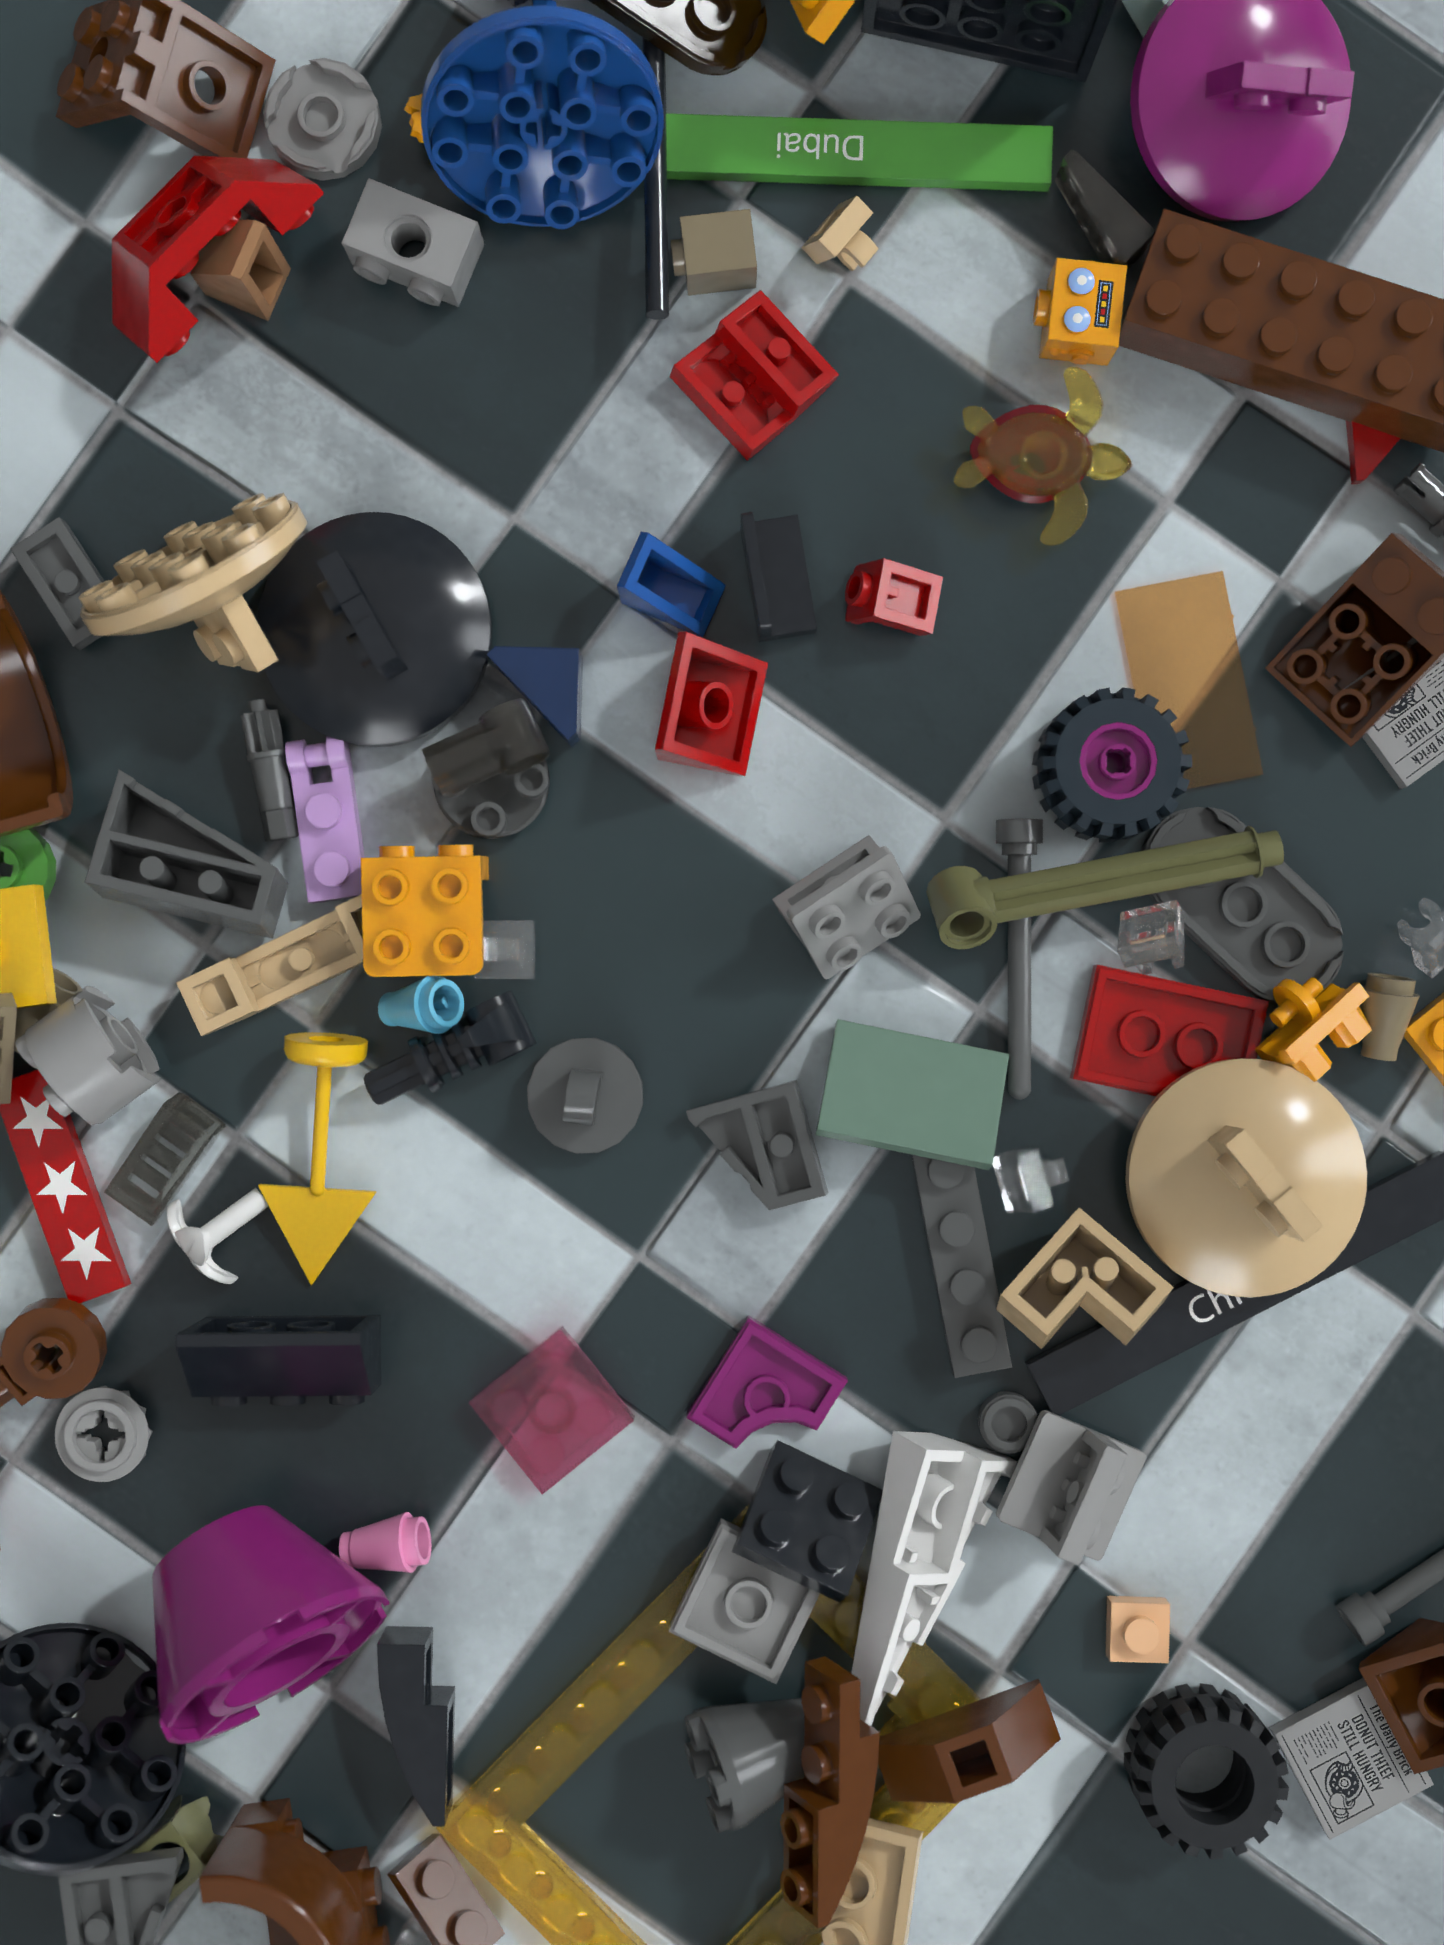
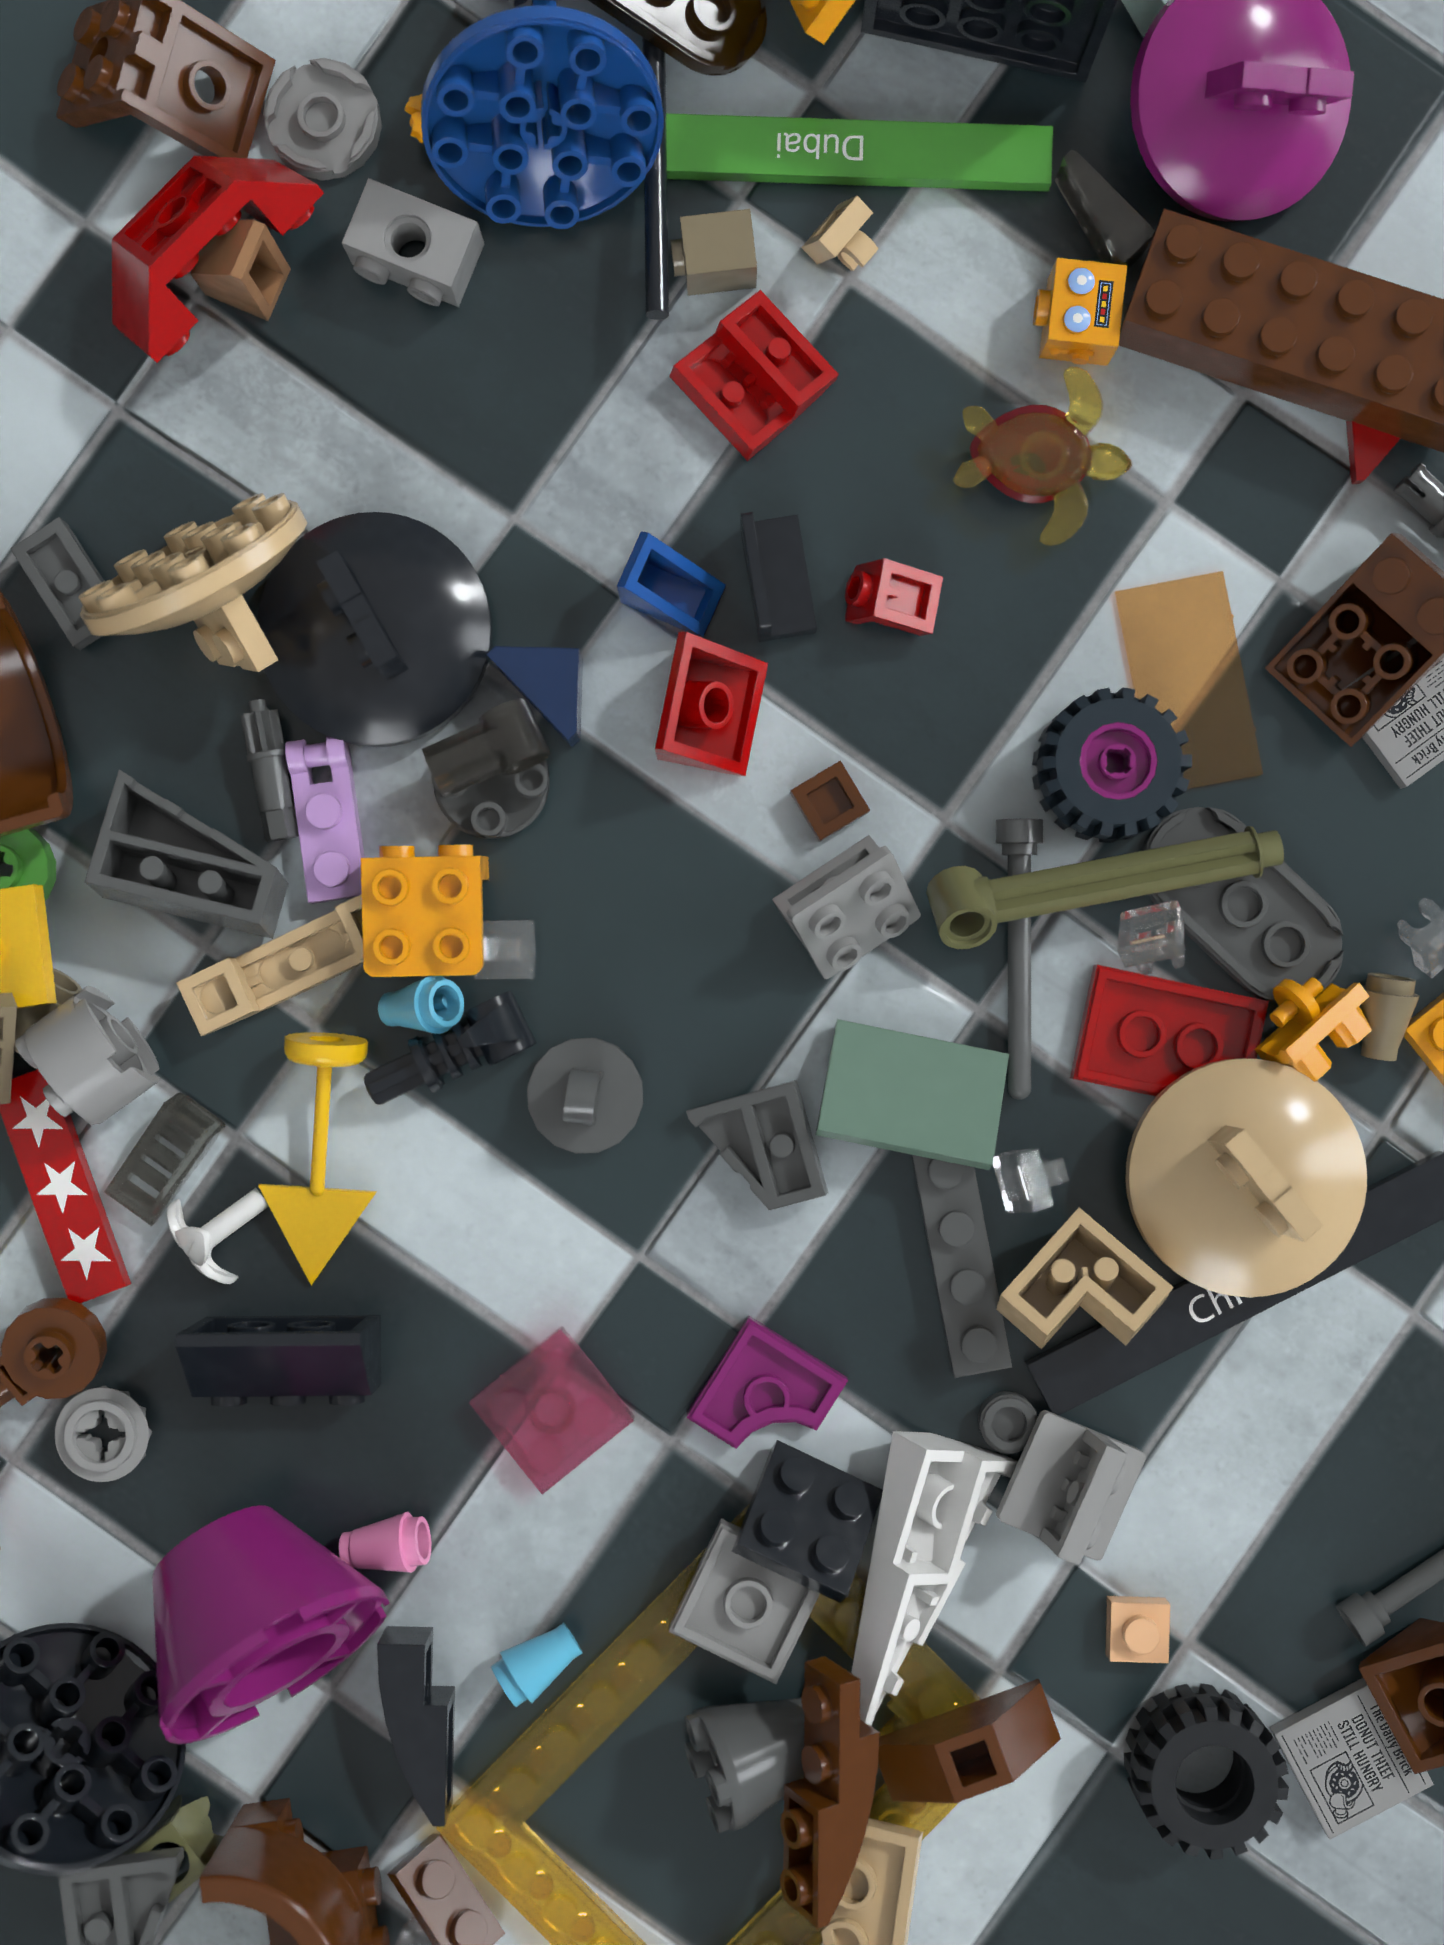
(535, 1664): none -> medium azure cone
(829, 801): none -> reddish brown tile

